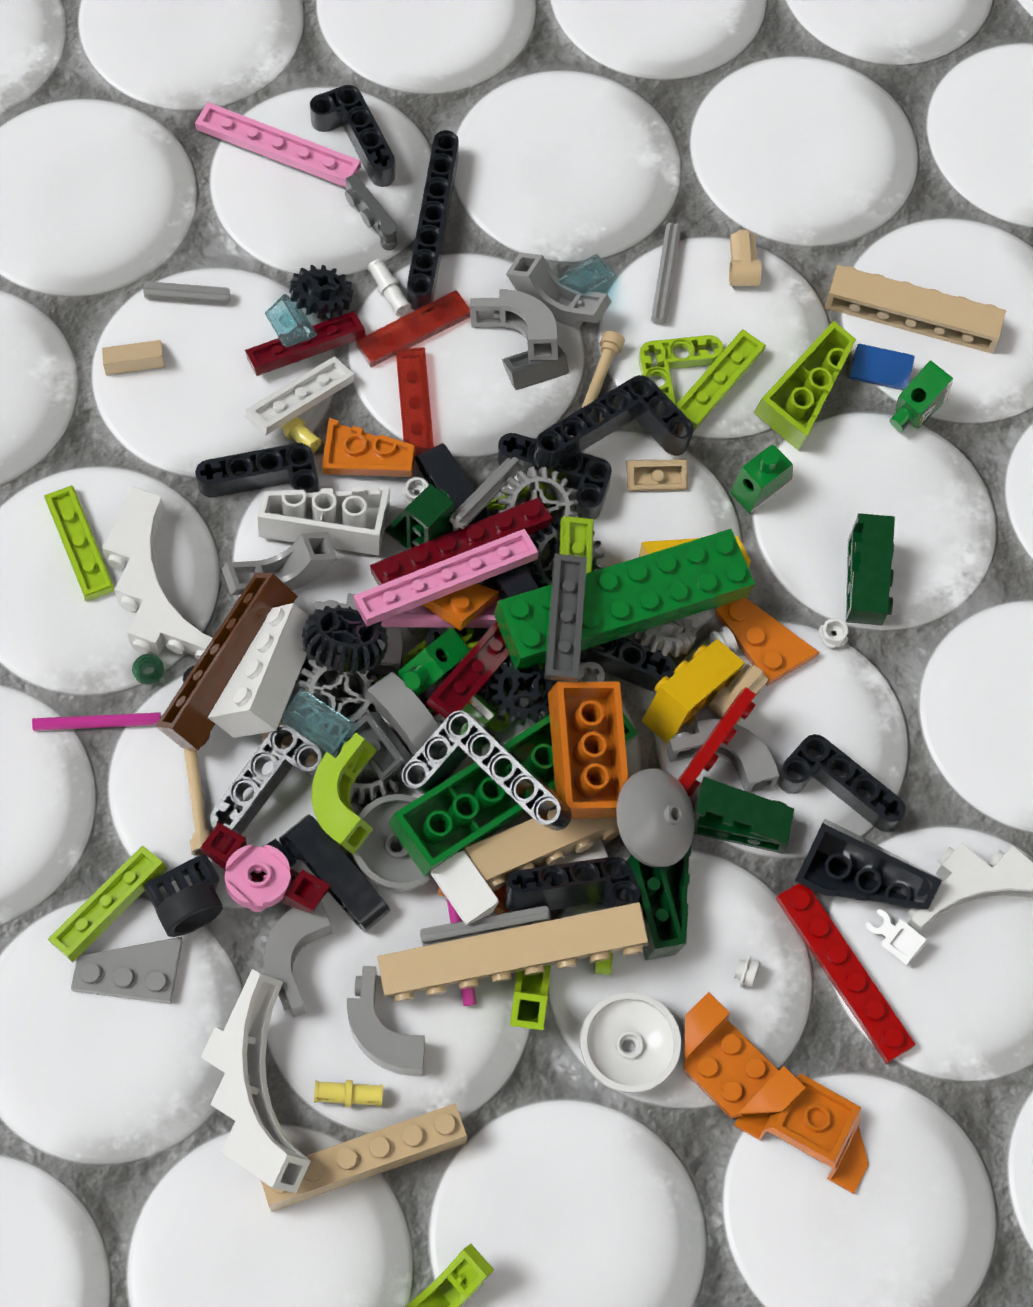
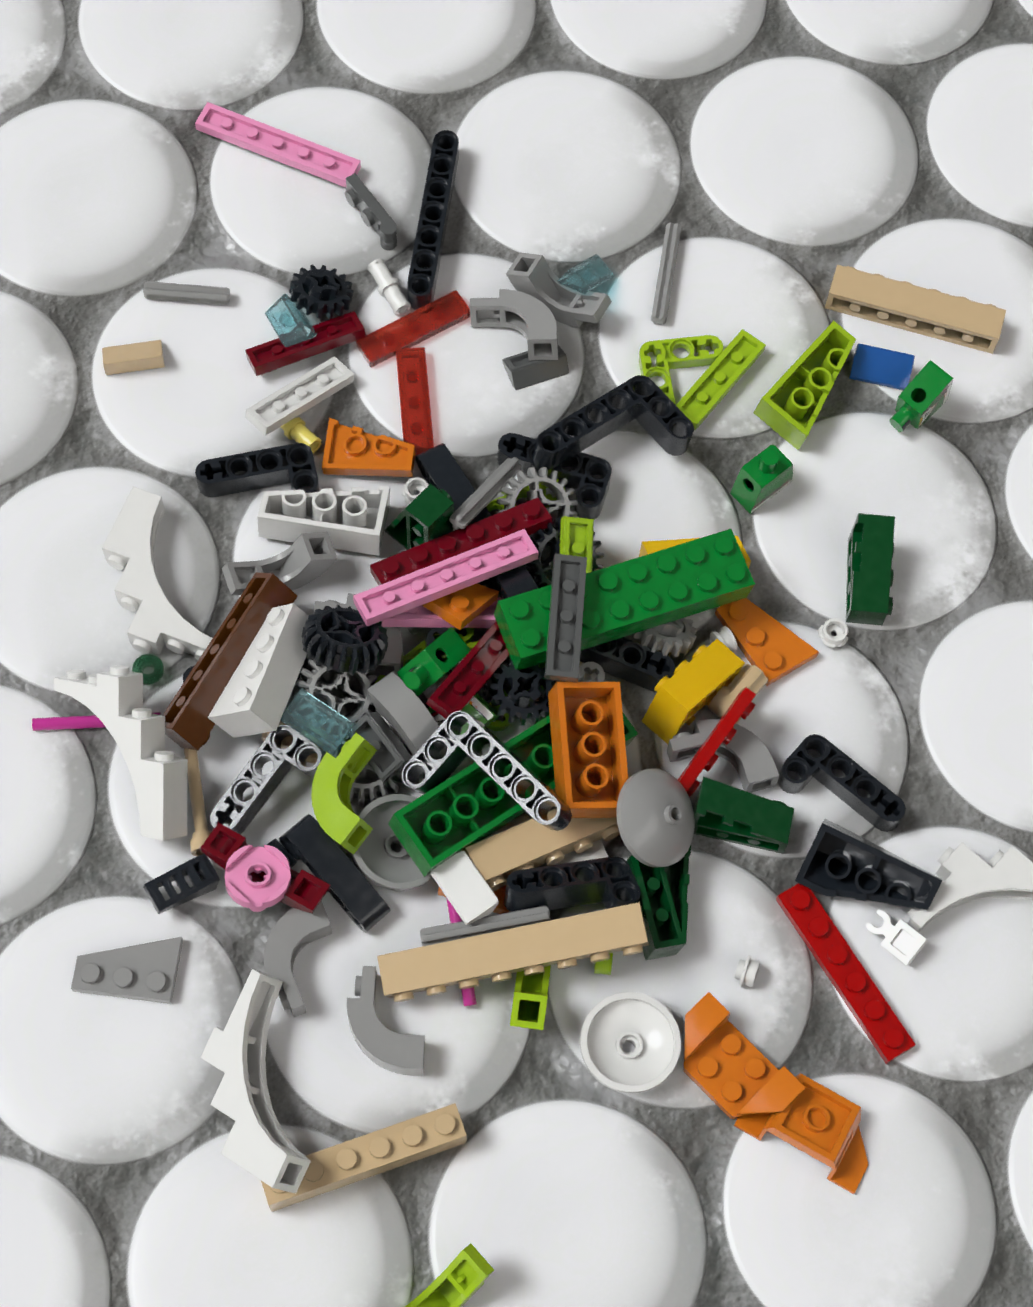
(79, 543): lime tile -> none
(106, 904): lime plate -> none
(140, 735): none -> white arch
(189, 909): black tyre -> none
(347, 108): black beam -> none
(348, 1093): light yellow pin -> none
(611, 345): tan piece -> none
(657, 474): tan slope -> none
(744, 266): tan piece -> none

